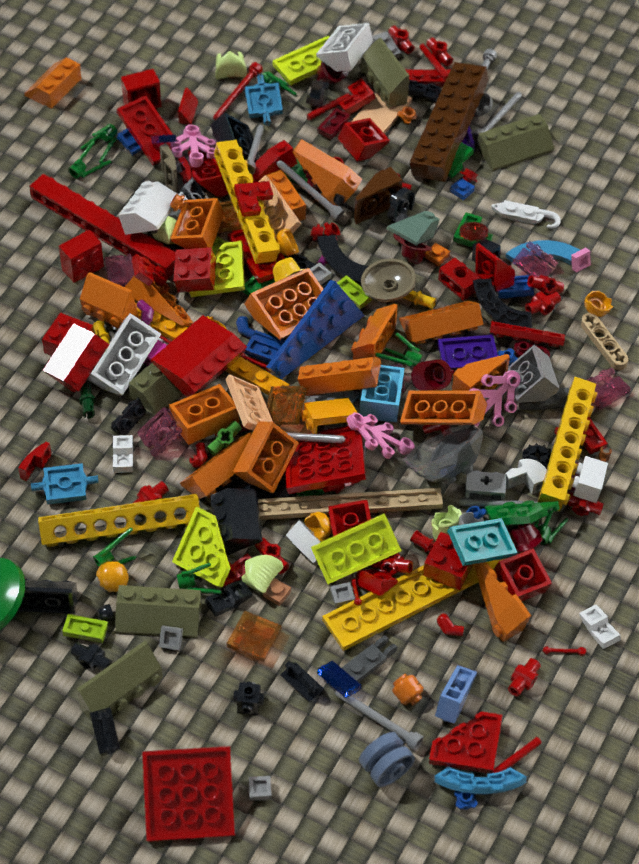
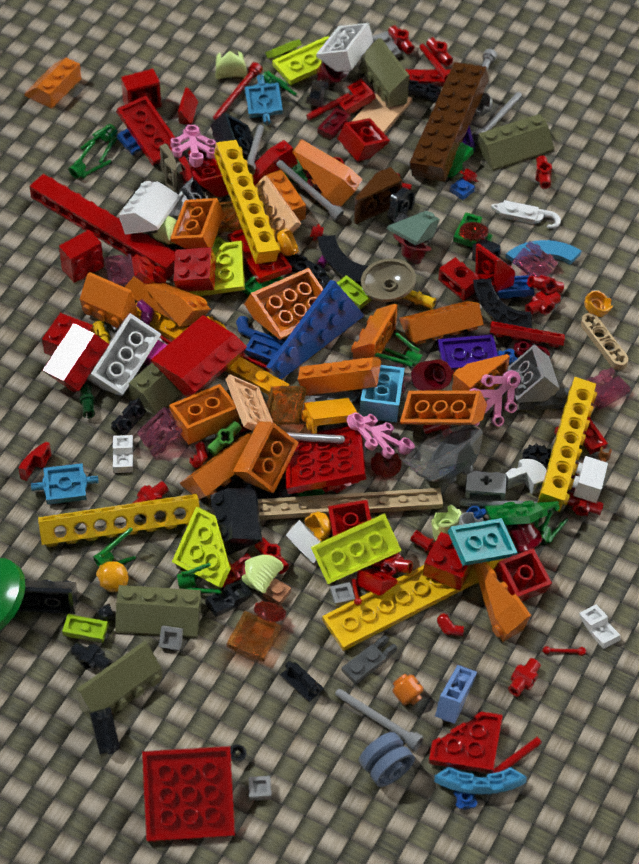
(163, 138): clear blue tile -> none
(177, 202): orange plate -> none
(179, 304): none -> orange slope
(242, 755): none -> black hinge
(248, 698): black brick -> none
(249, 194): red plate -> none
(270, 611): none -> clear red gear
(285, 268): yellow piece -> none
(288, 47): none -> lime plate
(321, 273): light grey plate -> none
(331, 229): red plate -> none
(339, 200): black hand -> none
(339, 679): clear blue tile -> none
(381, 469): none -> clear red gear
(407, 114): orange plate -> none
(437, 254): orange plate -> none
(543, 172): none -> red axle
(581, 260): bright pink plate -> none

